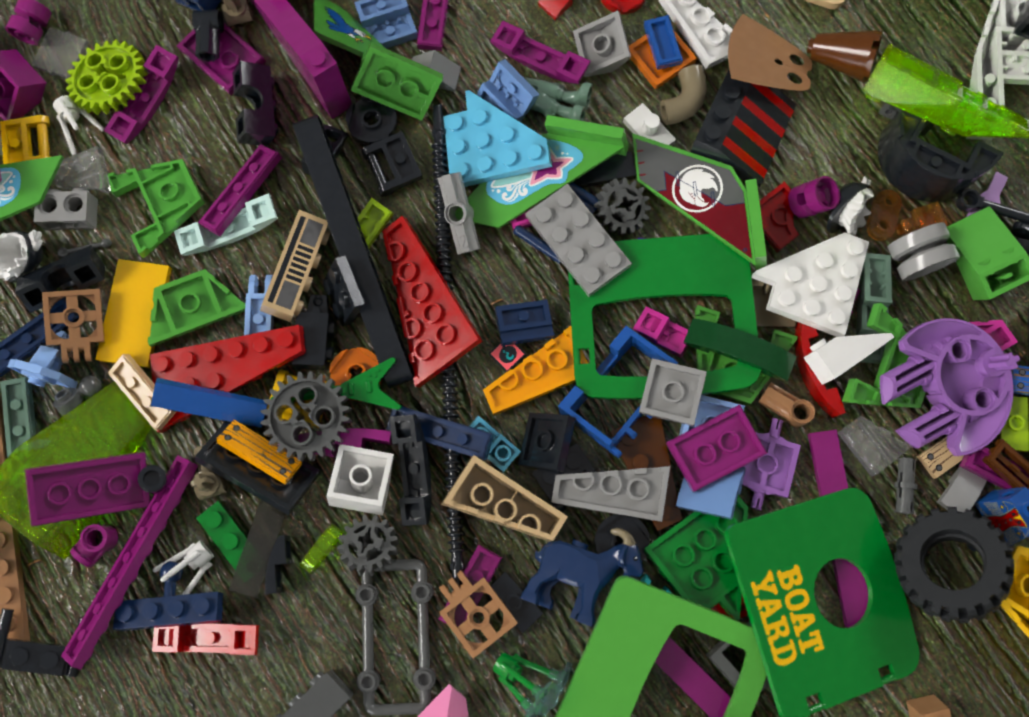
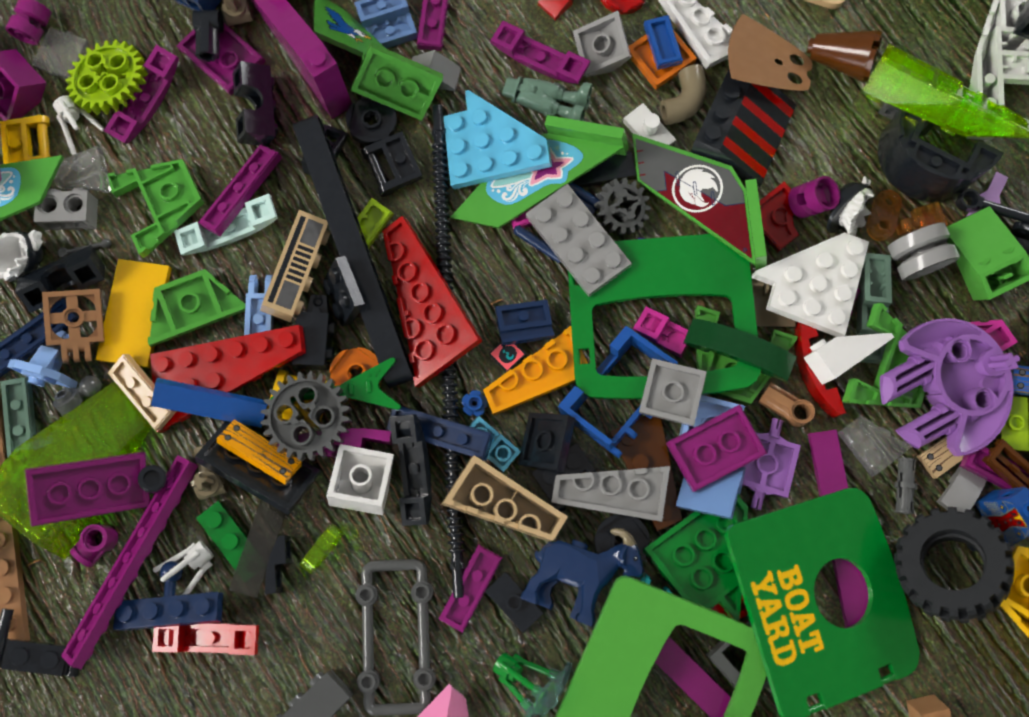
(375, 554): dark grey gear -> none
(455, 196): light grey piece -> none
(461, 594): medium nougat piece -> none
(476, 410): none -> blue plate
(508, 91): medium blue slope -> none

